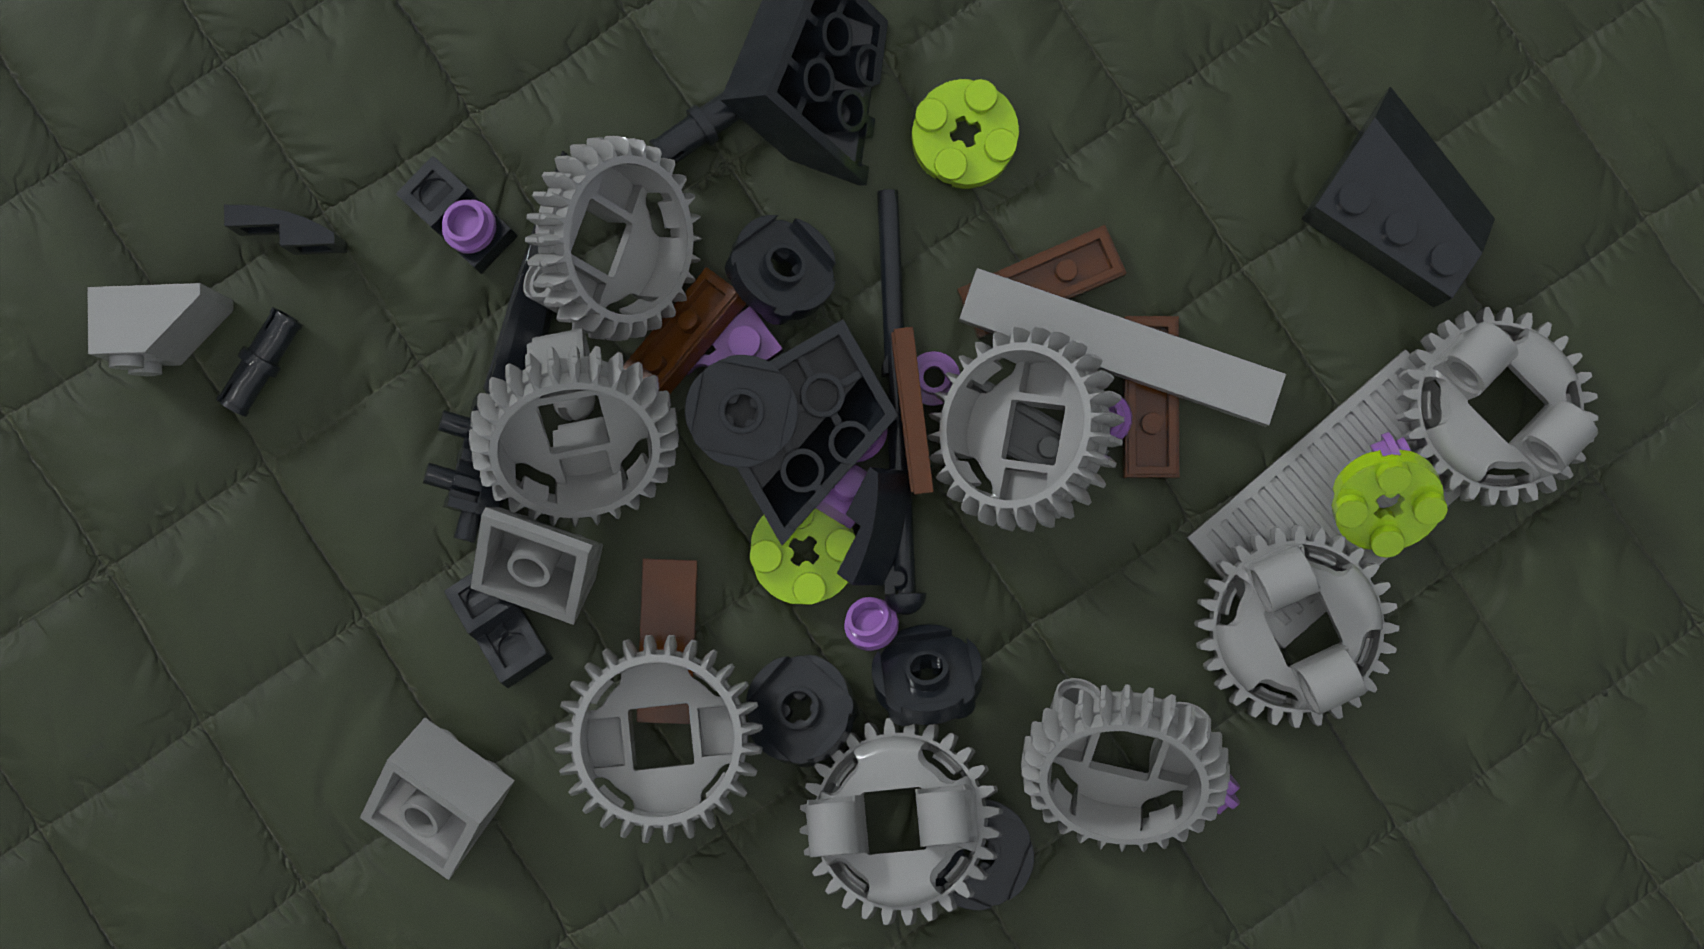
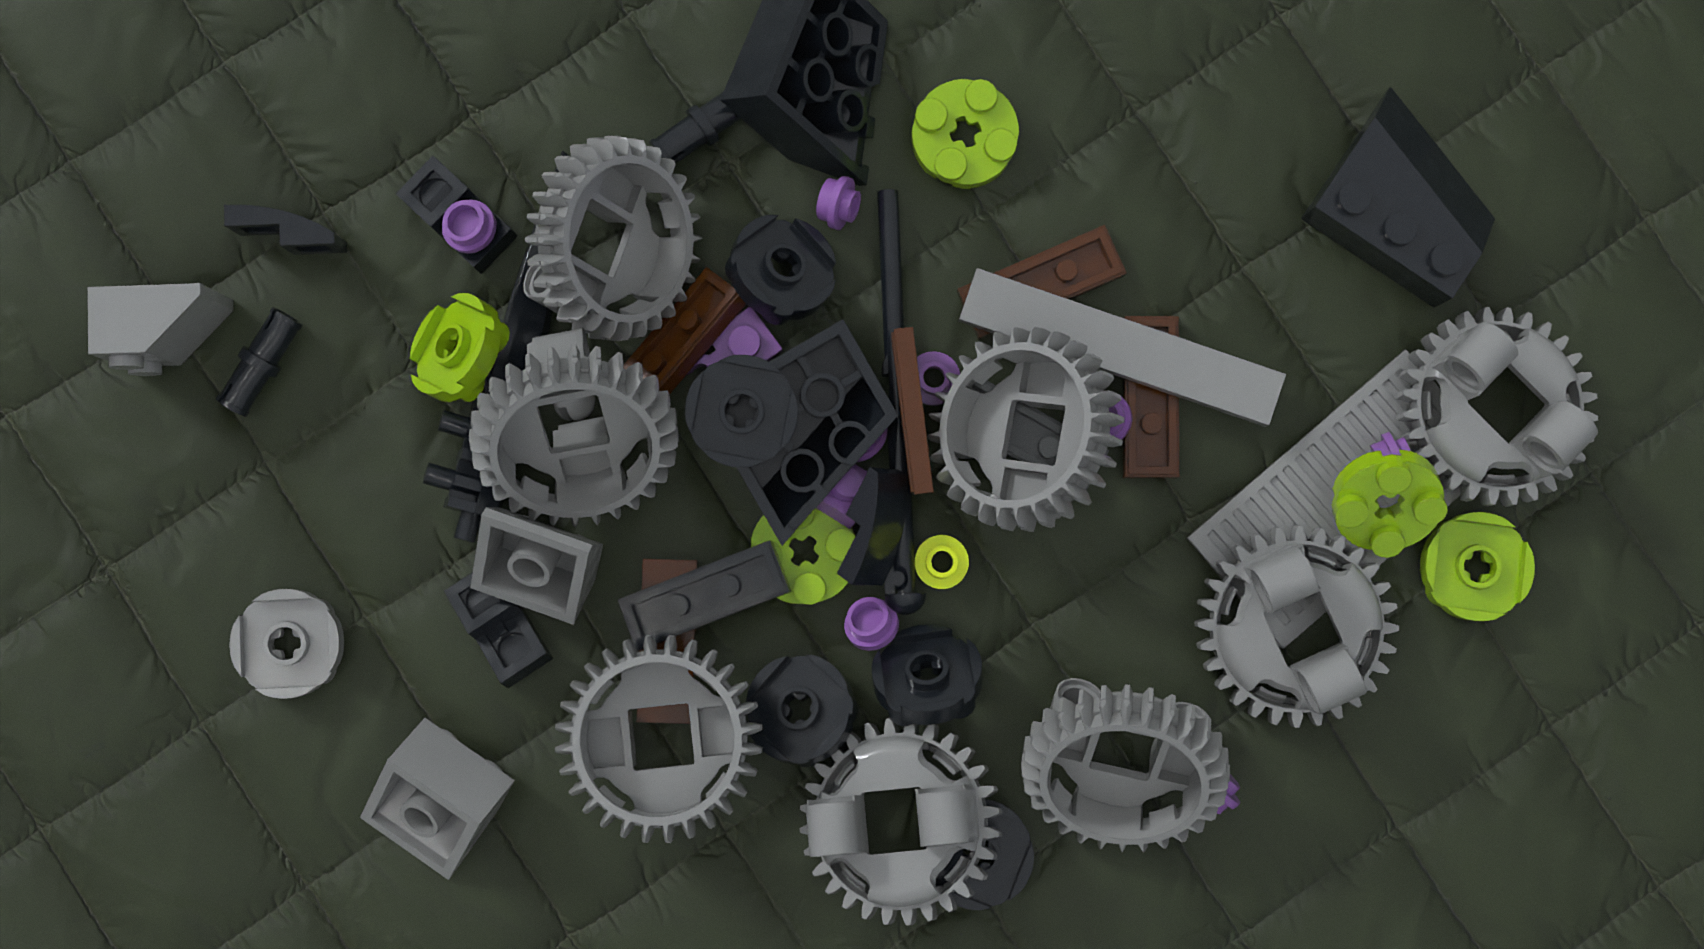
(266, 667): none -> light grey plate
(461, 372): none -> lime plate
(705, 594): none -> black tile
(838, 202): none -> medium lavender plate
(924, 567): none -> neon yellow plate
(1500, 546): none -> lime plate

